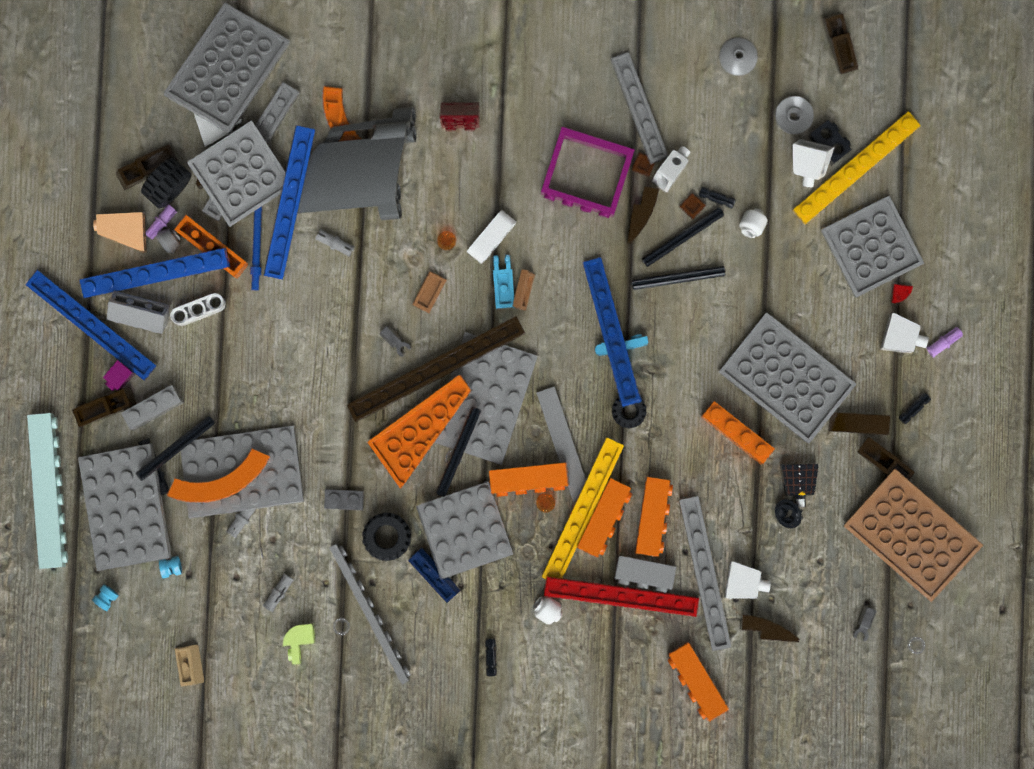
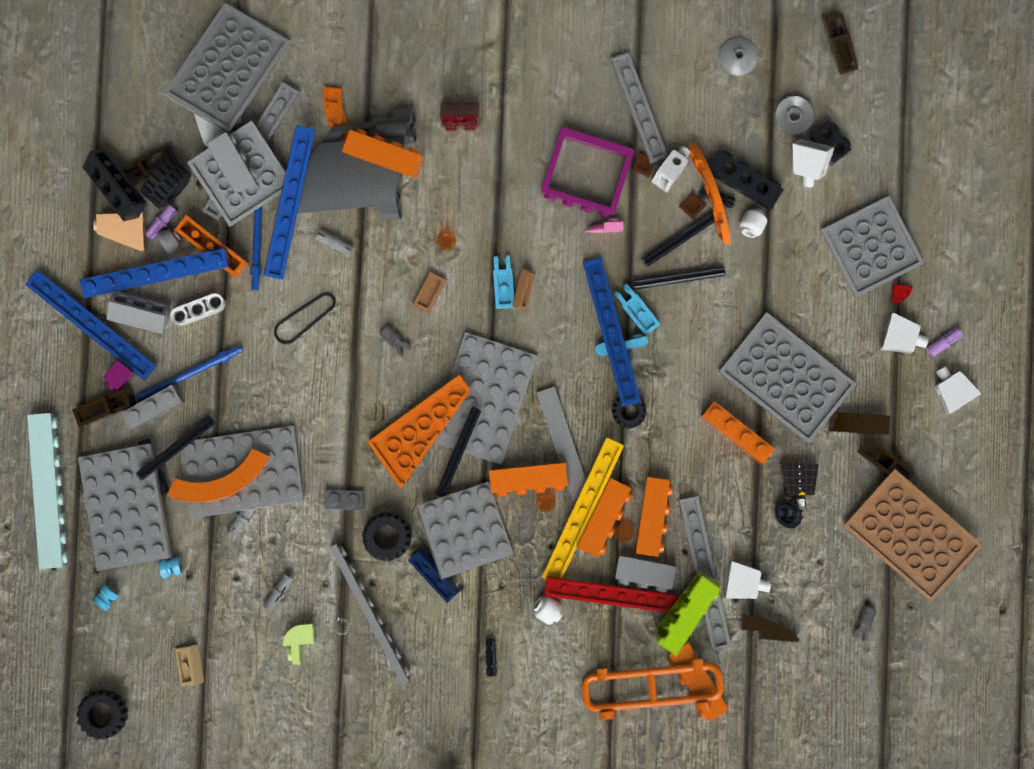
(85, 718): none -> black tyre
(114, 184): none -> black brick
(223, 356): none -> blue bar
(231, 162): none -> light grey brick
(325, 313): none -> black piece
(383, 154): none -> orange brick
(436, 369): dark brown plate -> none
(491, 236): white beam -> none
(611, 225): none -> bright pink plate
(624, 532): none -> clear orange plate
(638, 311): none -> medium azure hinge
(642, 213): dark brown slope -> none
(687, 612): none -> lime wedge
(701, 701): none -> orange bar
(712, 192): none -> orange tile
(749, 189): none -> black brick
(856, 167): yellow plate -> none
(914, 408): black axle -> none
(954, 390): none -> white torso

